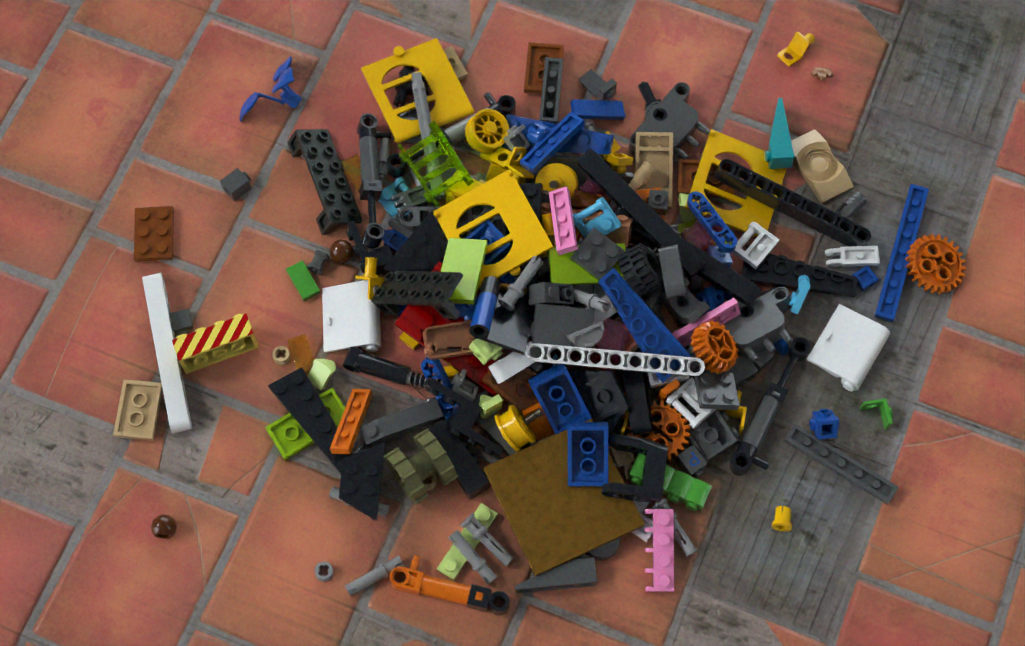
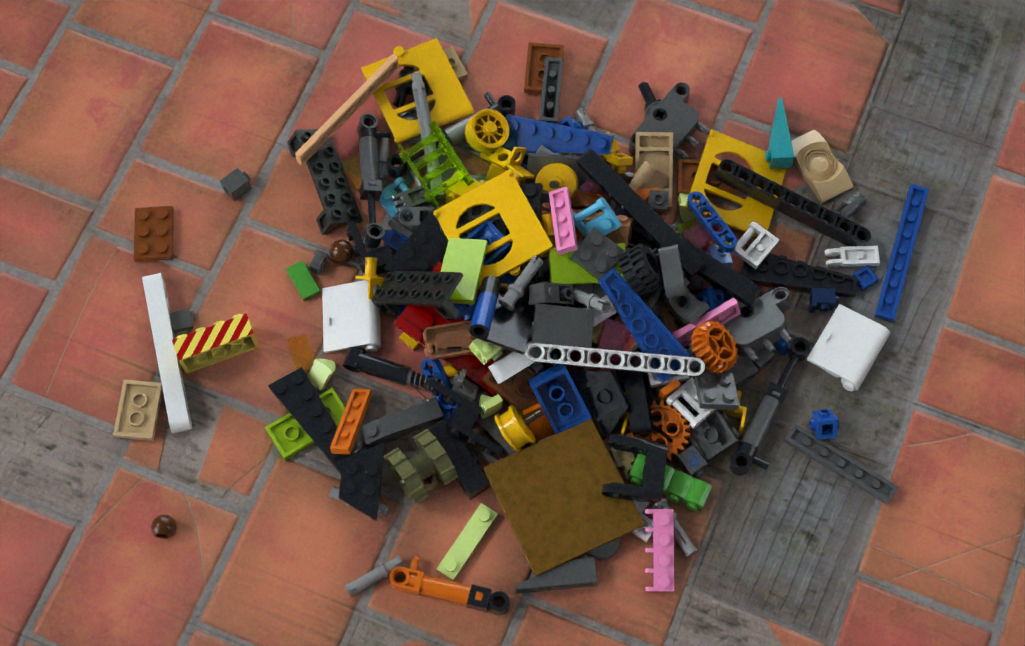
(283, 350): tan bush -> none
(284, 75): blue plant -> none
(330, 571): light grey bush -> none
(347, 110): none -> light nougat tile
(478, 564): light grey pin -> none
(480, 533): light grey pin -> none
(516, 138): light grey bracket -> none
(549, 140): blue plate -> none
(587, 453): blue slope -> none
(588, 336): light grey tile -> none
(597, 86): dark grey bracket -> none
(598, 109): blue tile -> none
(782, 519): yellow bush -> none
(796, 48): yellow bracket -> none
(798, 298): medium azure plate -> none
(822, 73): medium nougat plant -> none
(822, 300): none -> dark blue brick
(885, 411): bright green bracket -> none
(935, 263): orange gear -> none

